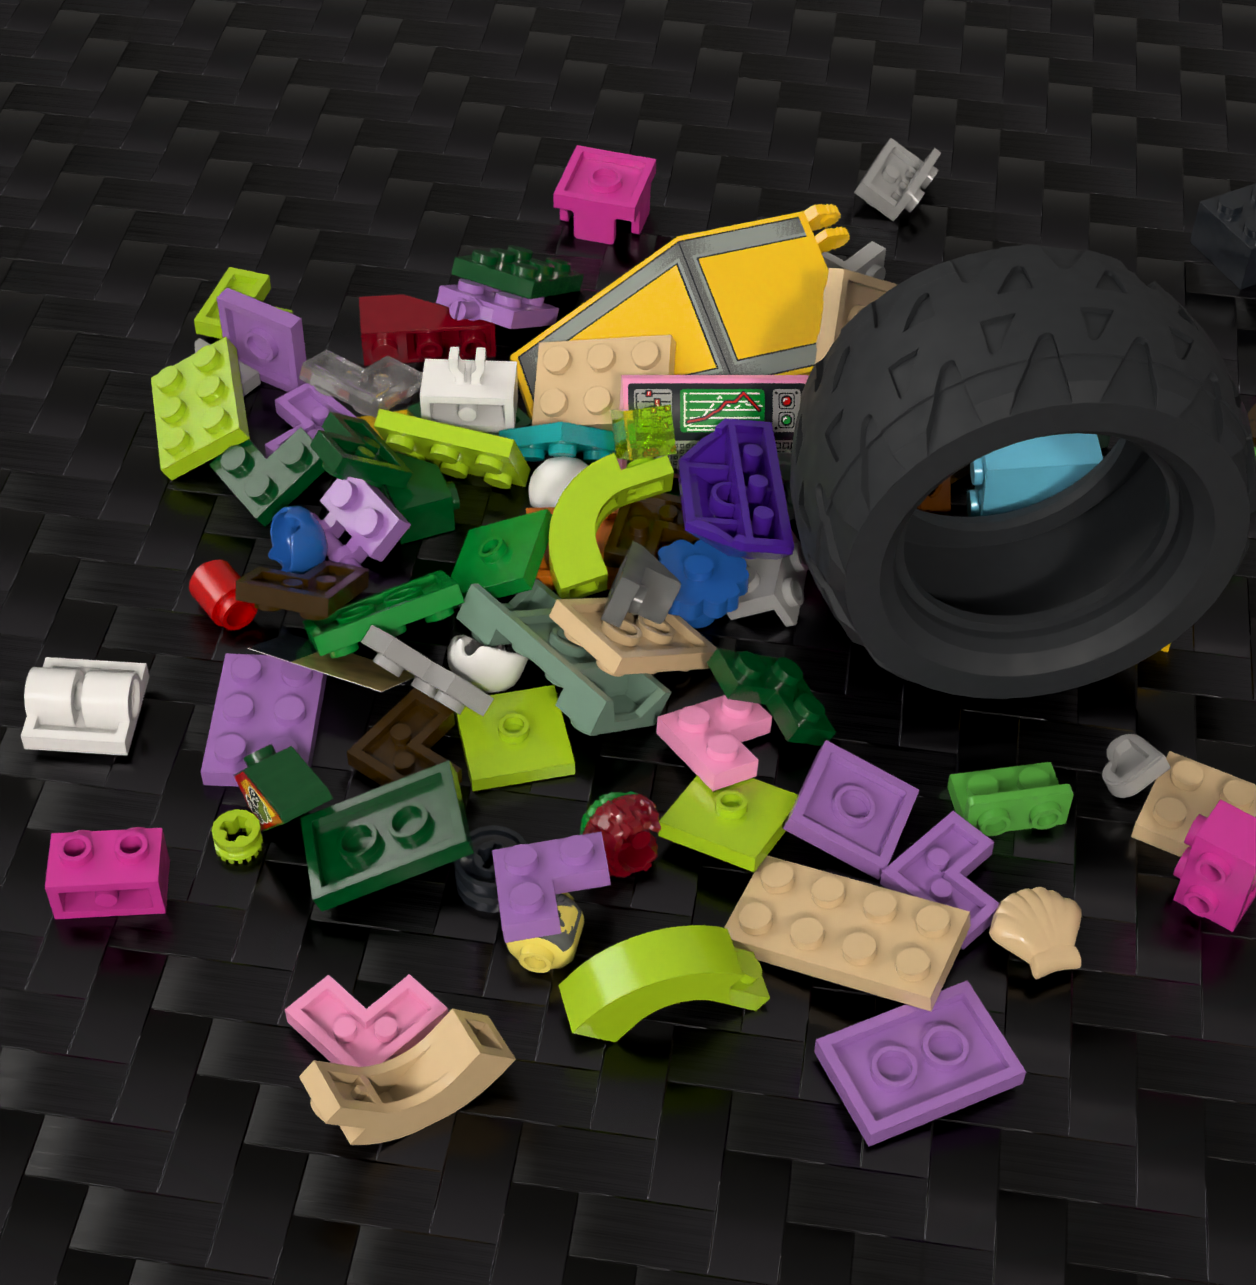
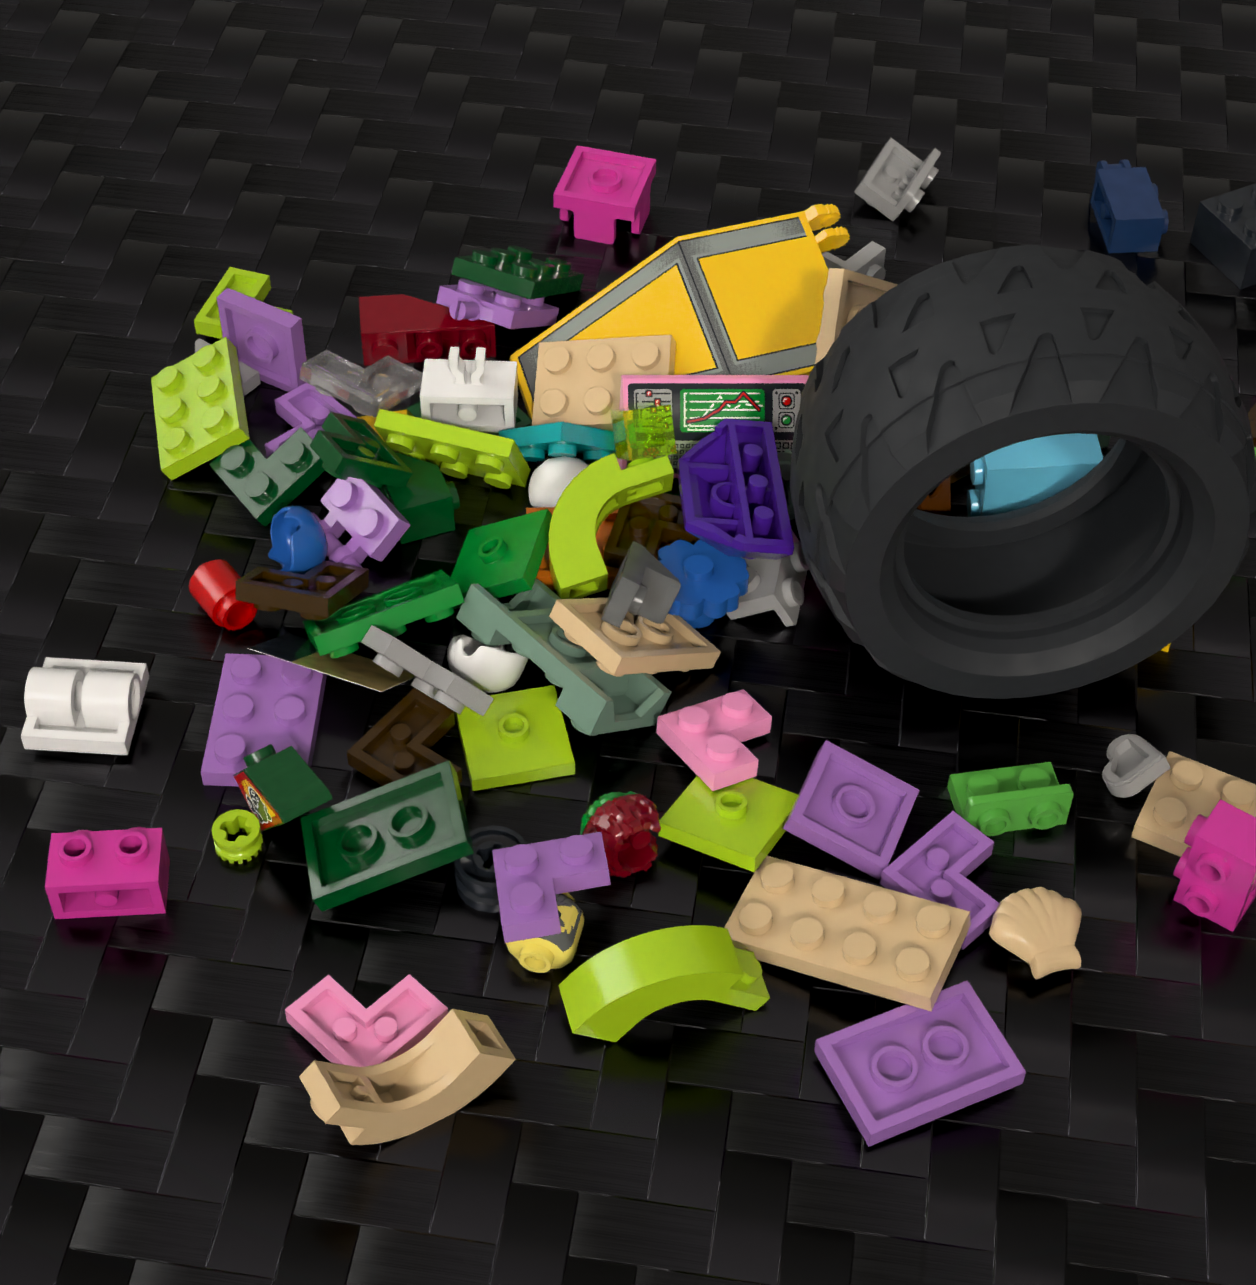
(778, 686): dark green plate -> none
(1127, 208): none -> dark blue brick

